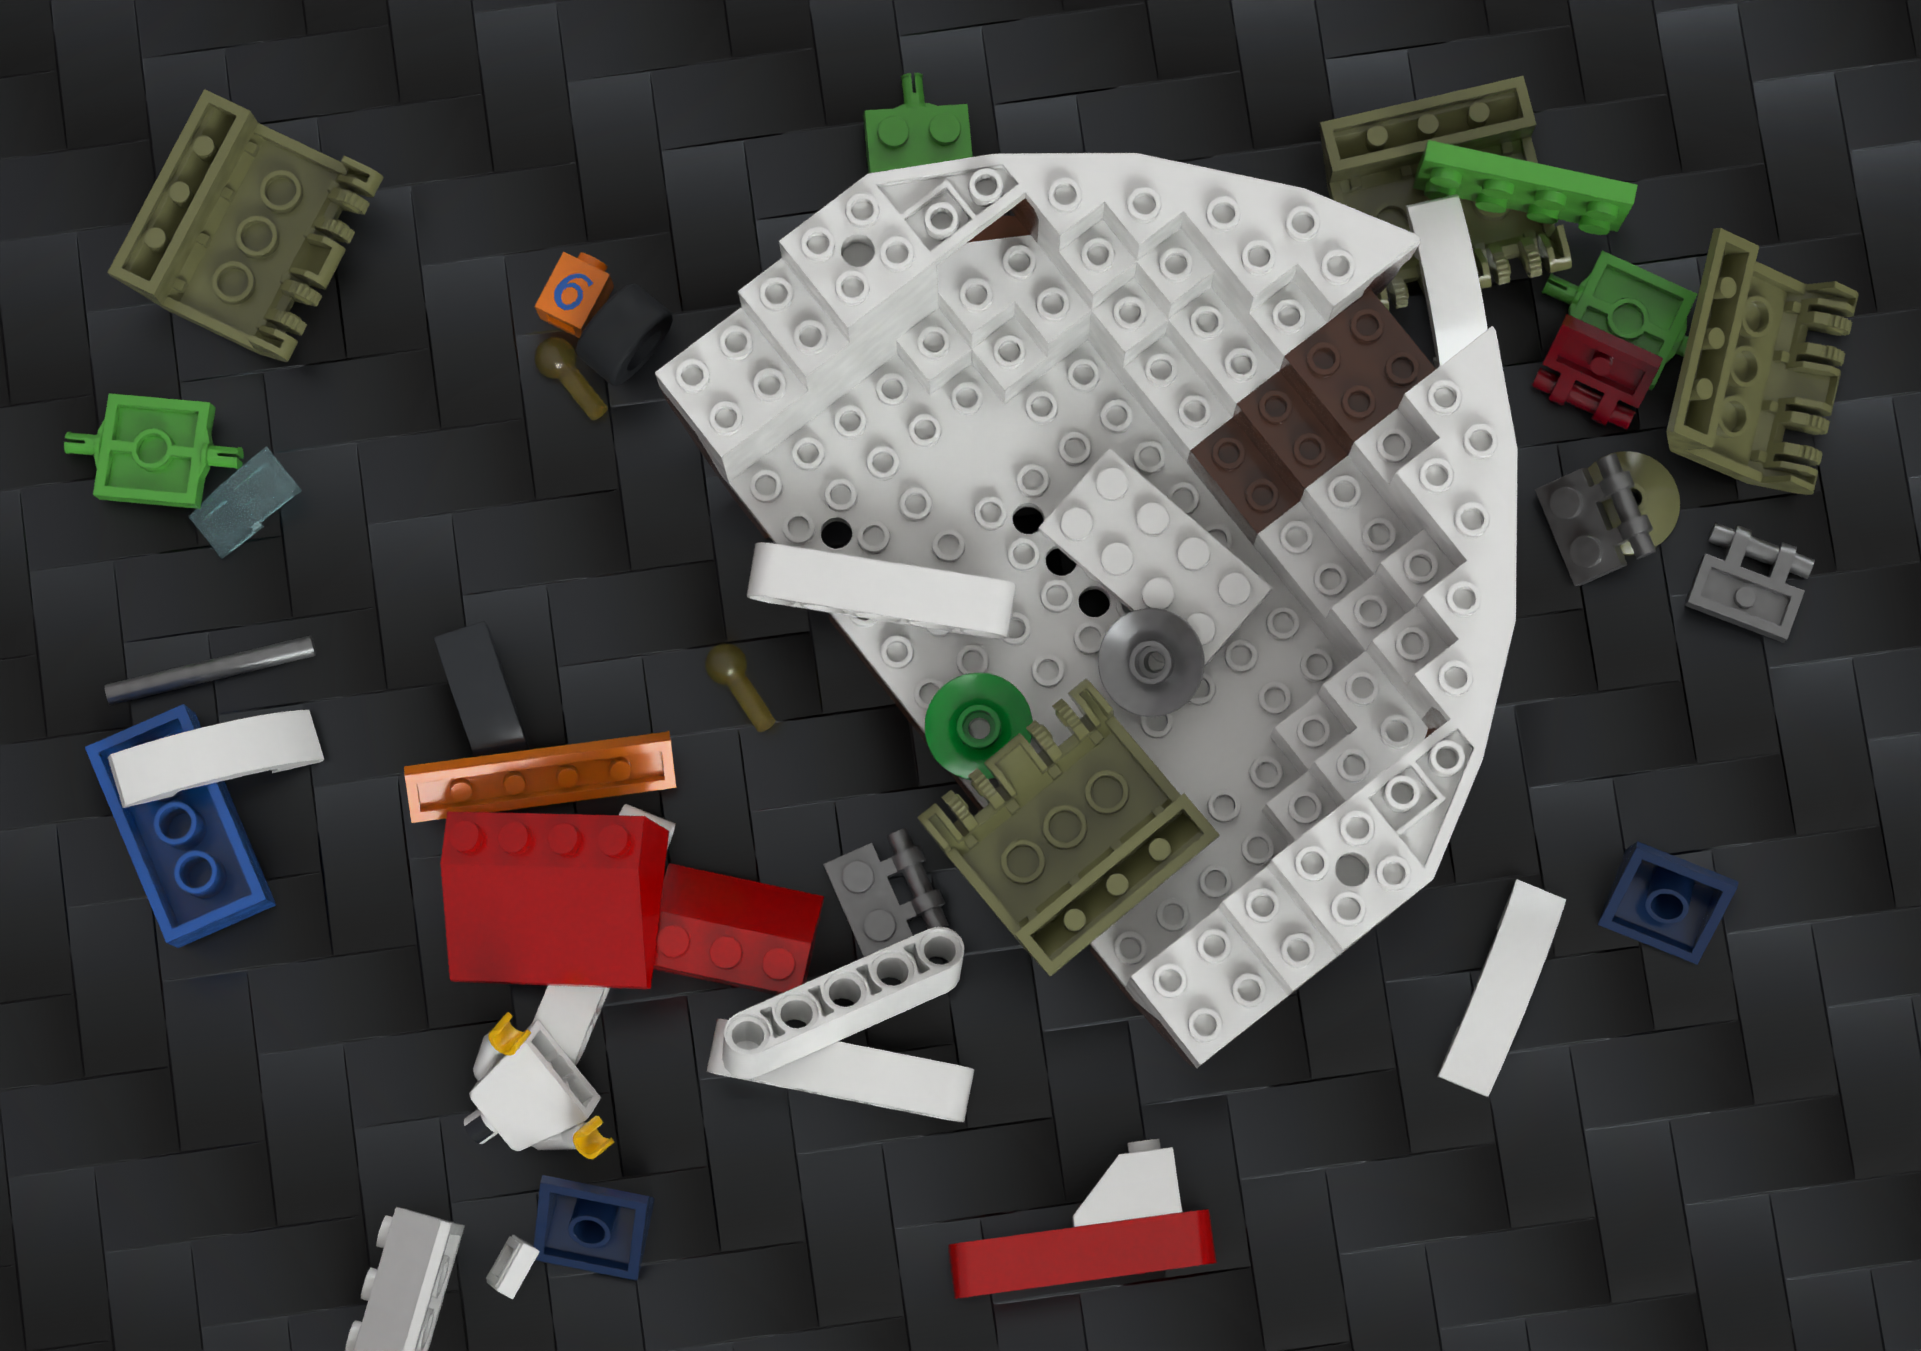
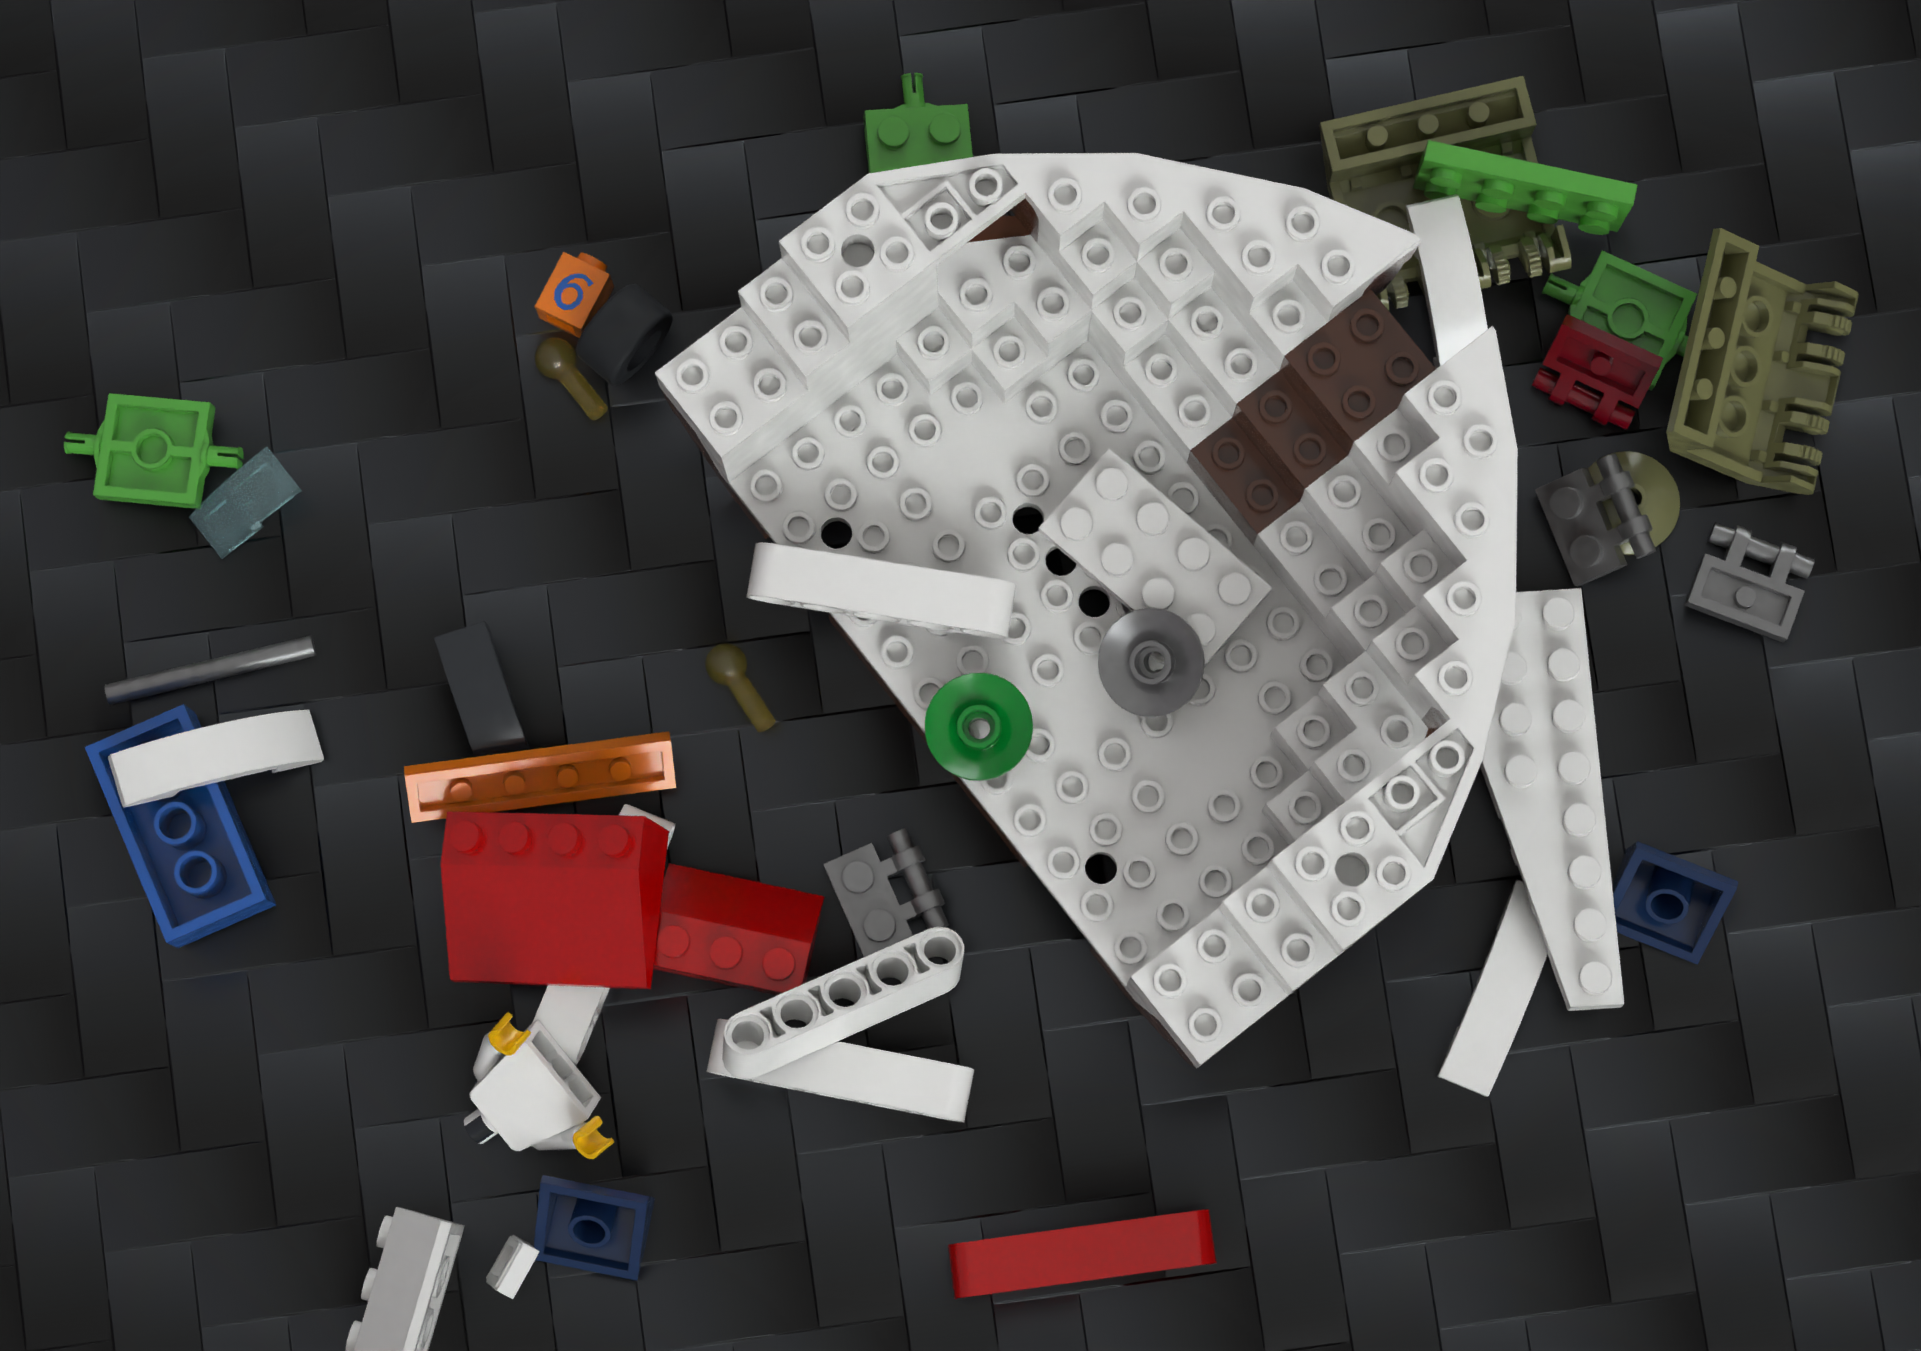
(242, 227): olive slope -> none
(1069, 831): olive slope -> none
(1134, 1187): white slope -> none
(1550, 794): none -> white wing

